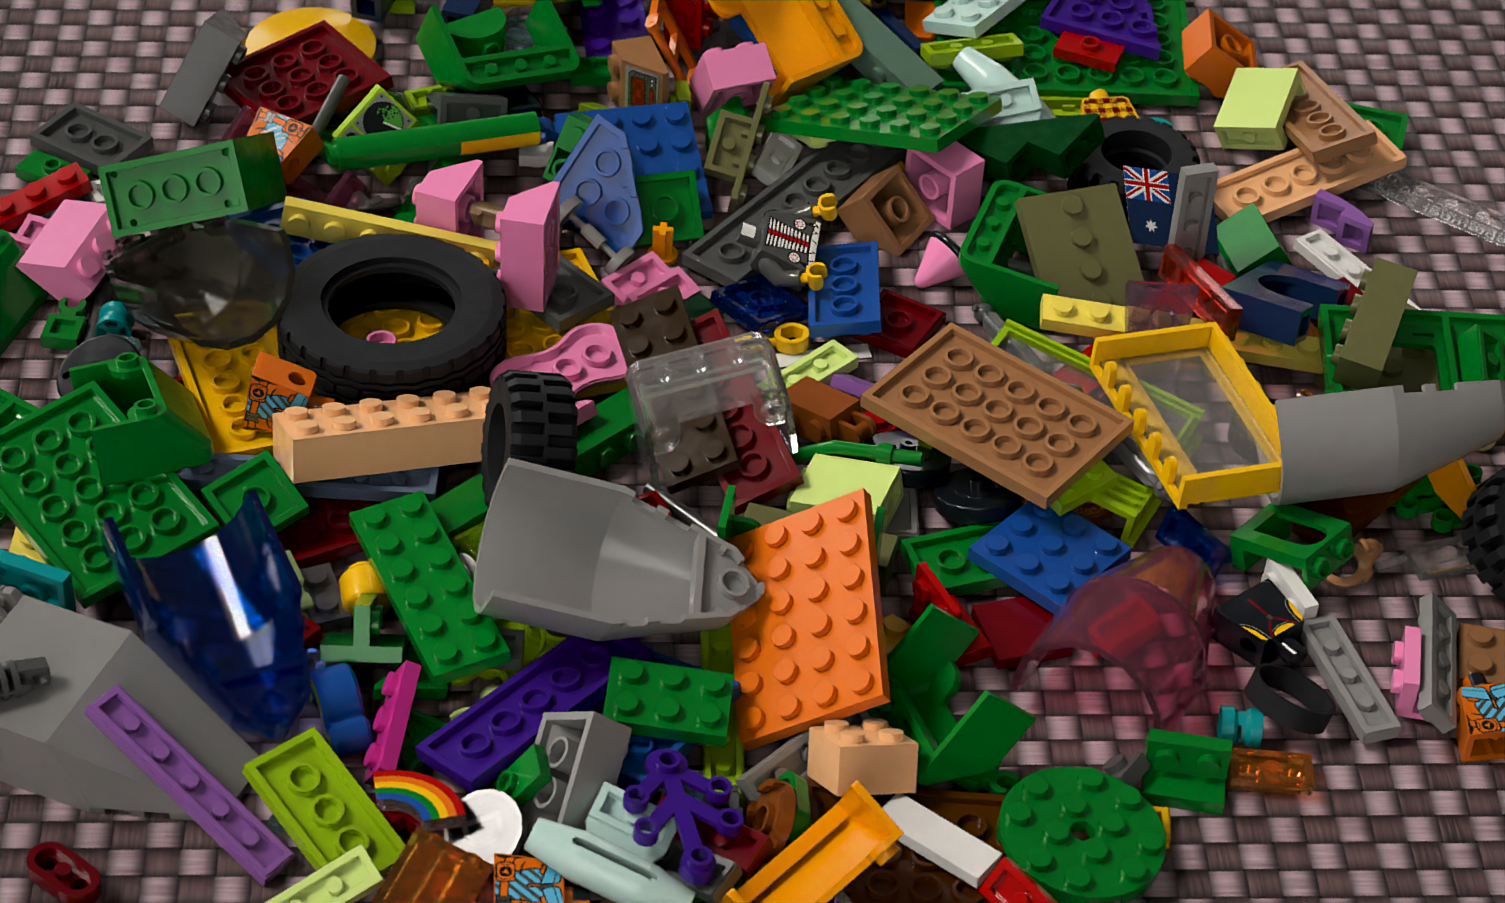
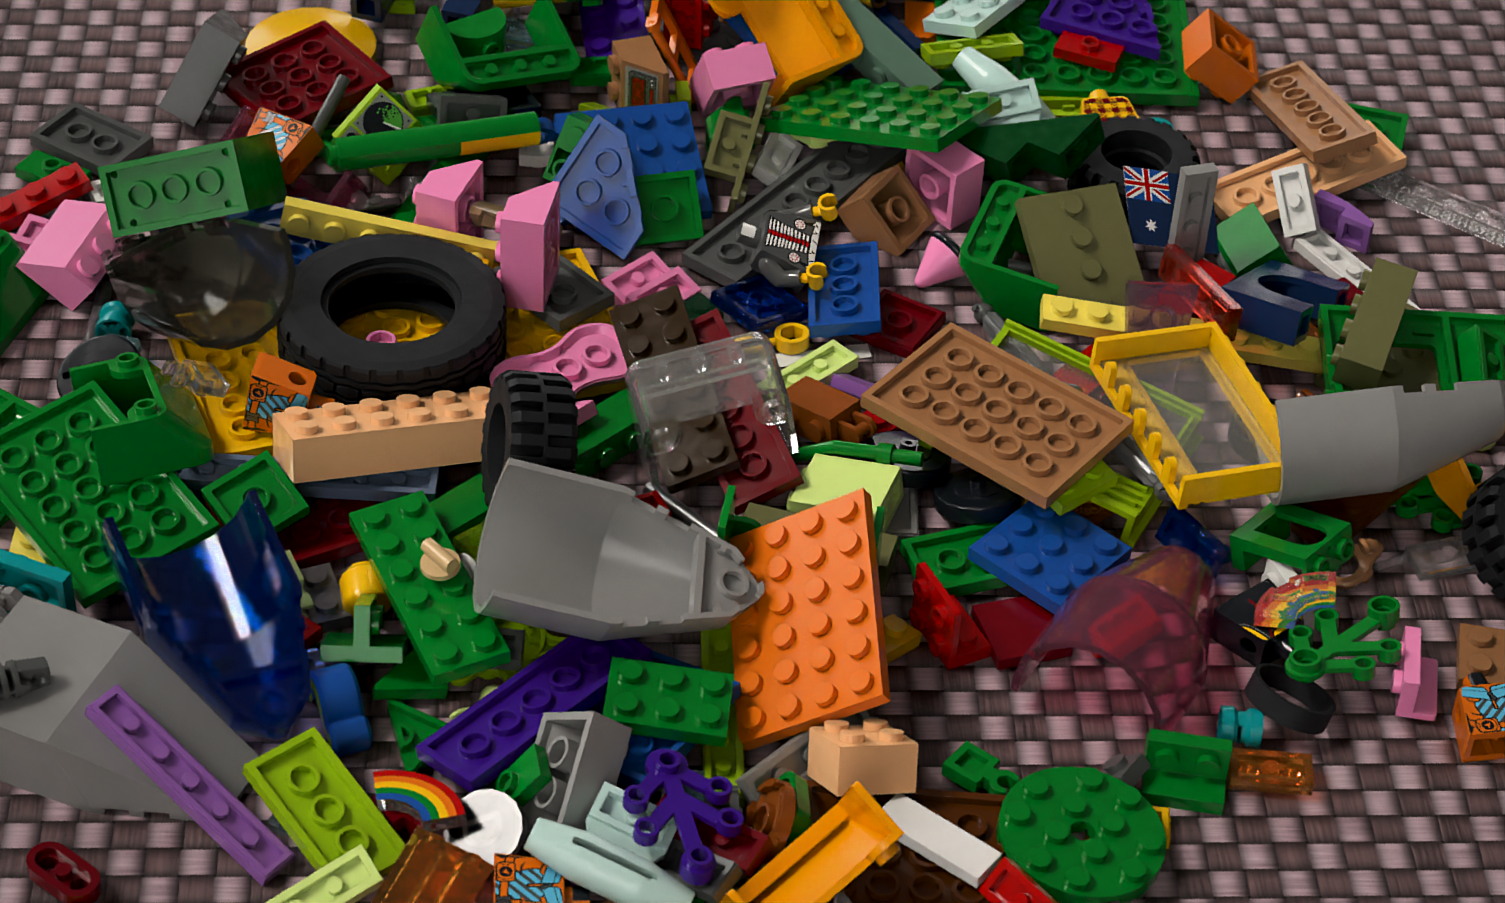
(65, 329): green plate -> none
(198, 376): none -> clear plate
(392, 719): dark pink plate -> none
(438, 562): none -> tan plate
(618, 260): light grey wheel -> none
(663, 244): light orange piece -> none
(921, 685): green windscreen -> none
(1257, 108): yellowish green panel -> none
(1287, 603): none -> clear tile
(1296, 200): none -> white plate
(1309, 664): none -> green plant
(1349, 680): light grey plate -> none
(1438, 663): light grey plate -> none

